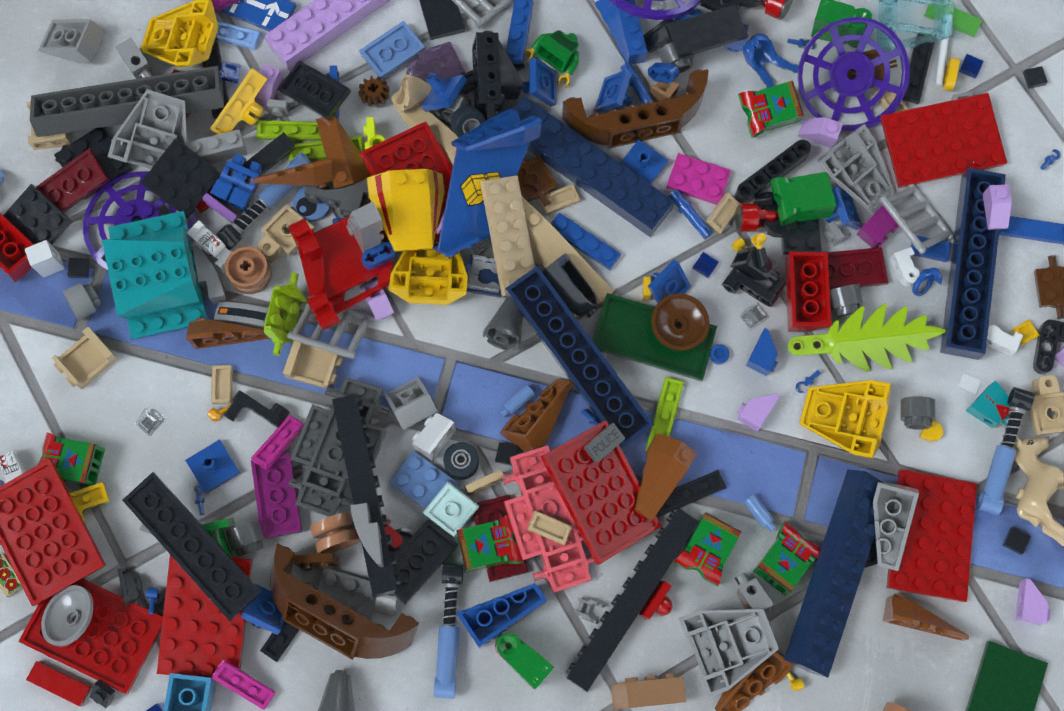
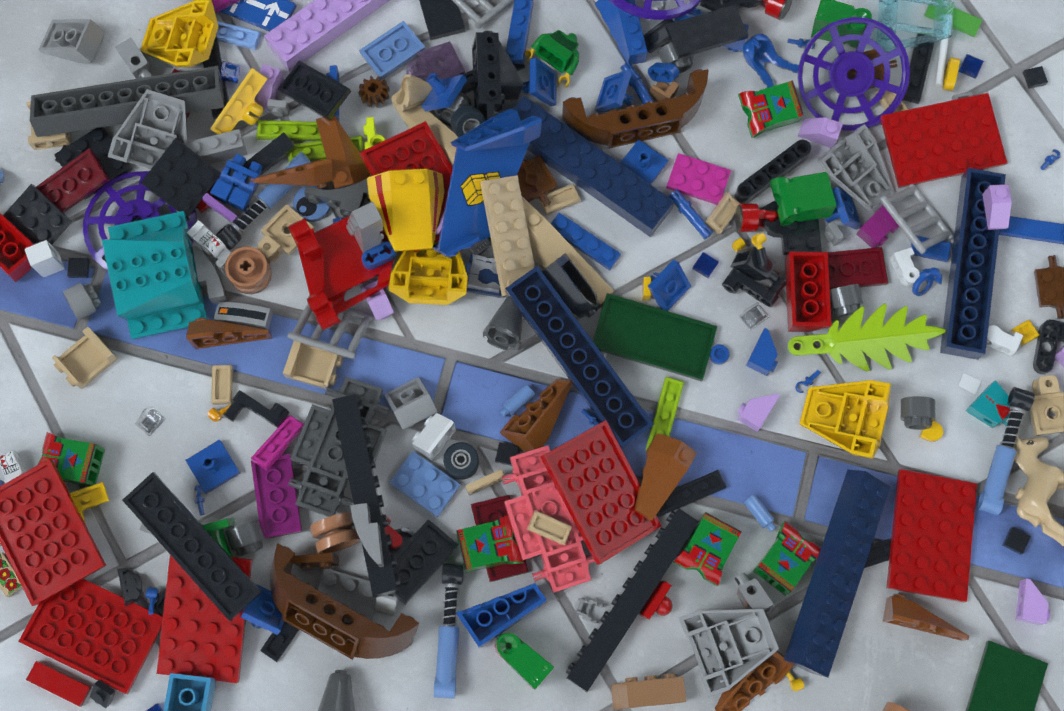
(67, 616): light grey dish -> none
(243, 684): dark pink tile -> none
(288, 300): lime plate -> none
(450, 508): light aqua tile -> none
(604, 443): dark grey tile -> none
(682, 310): reddish brown dish -> none
(764, 199): black tile -> none
(892, 517): light grey wedge -> none

